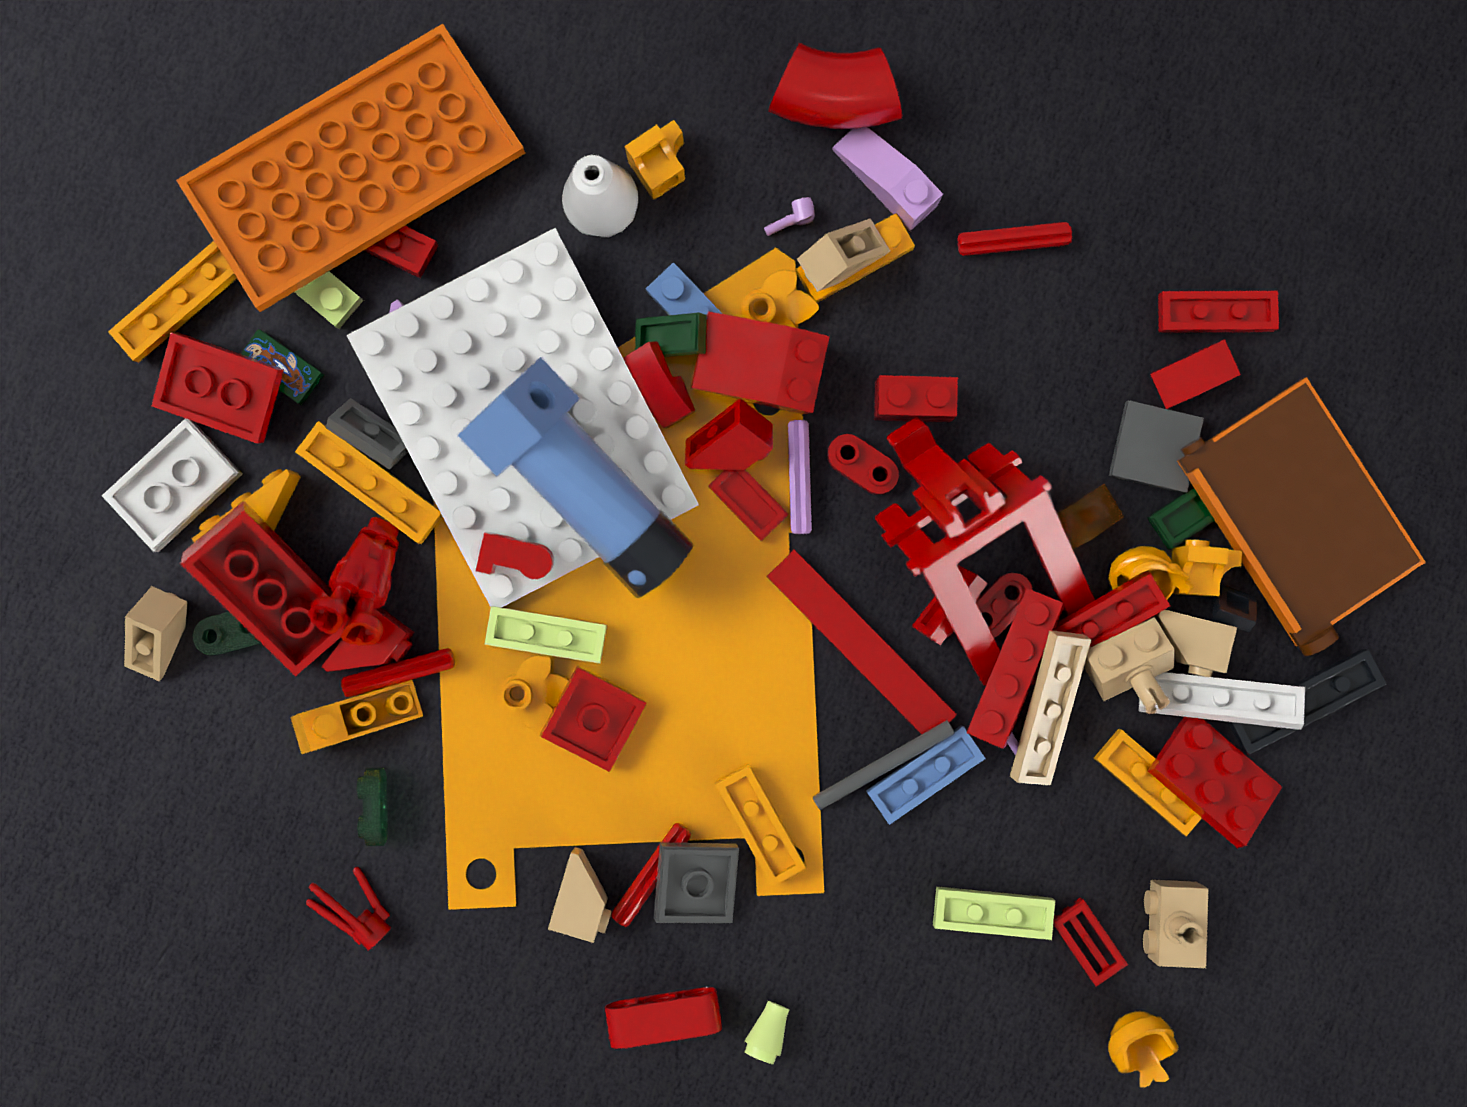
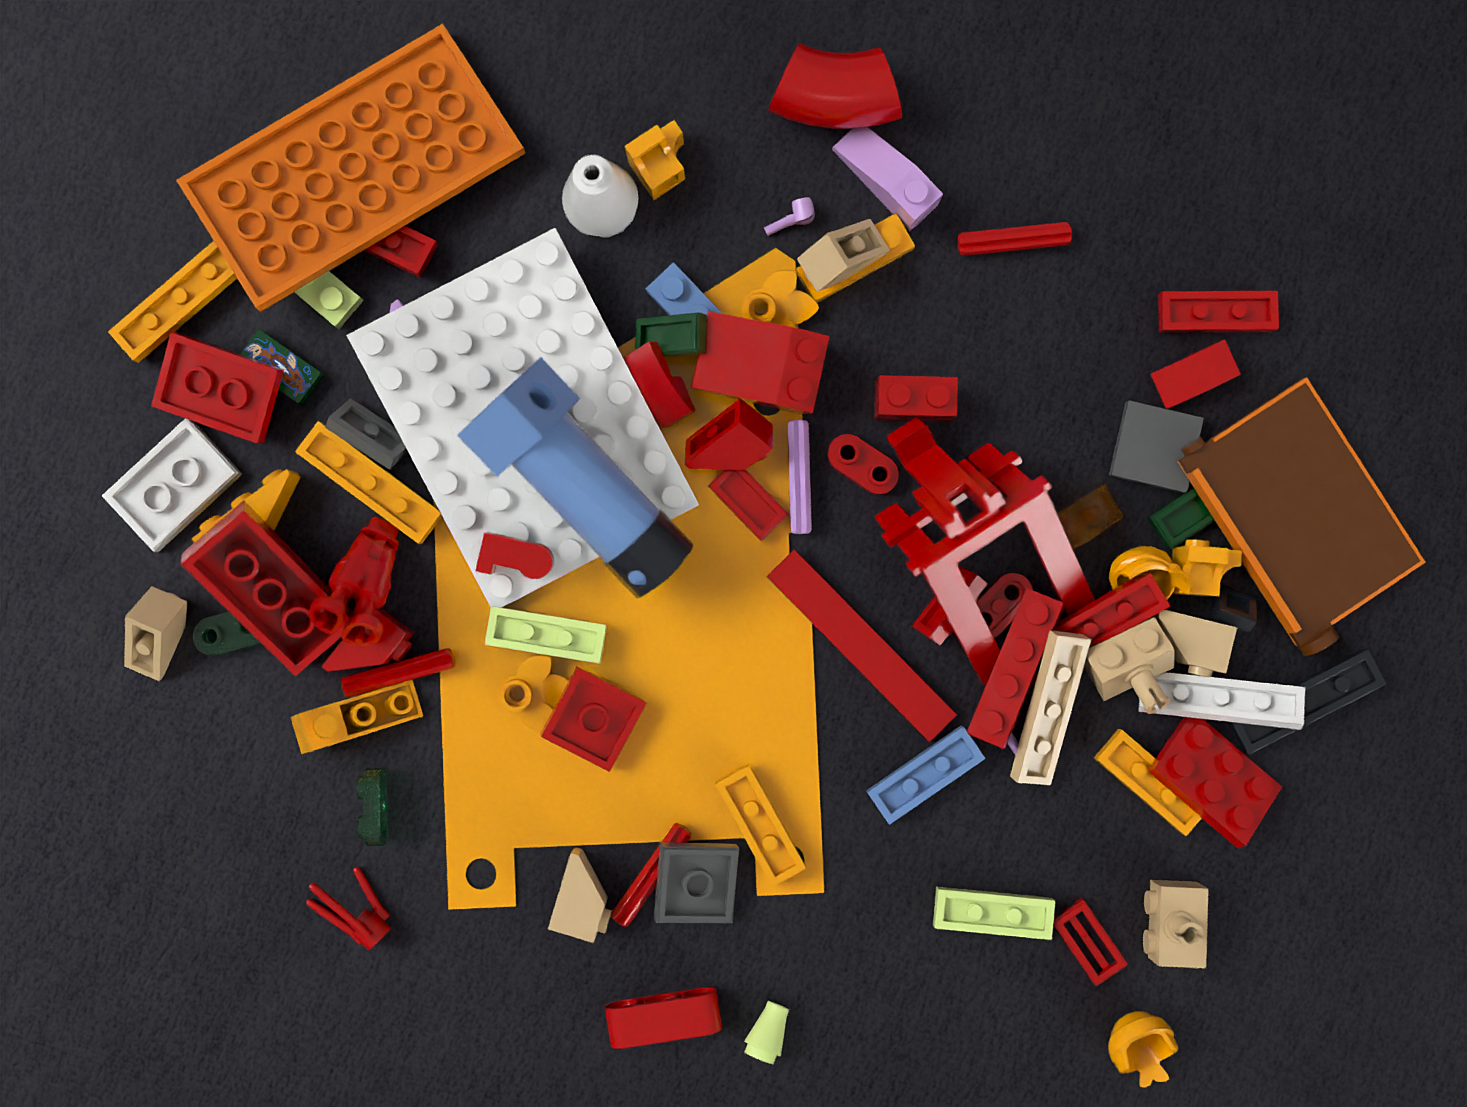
(883, 765): dark grey bar -> none

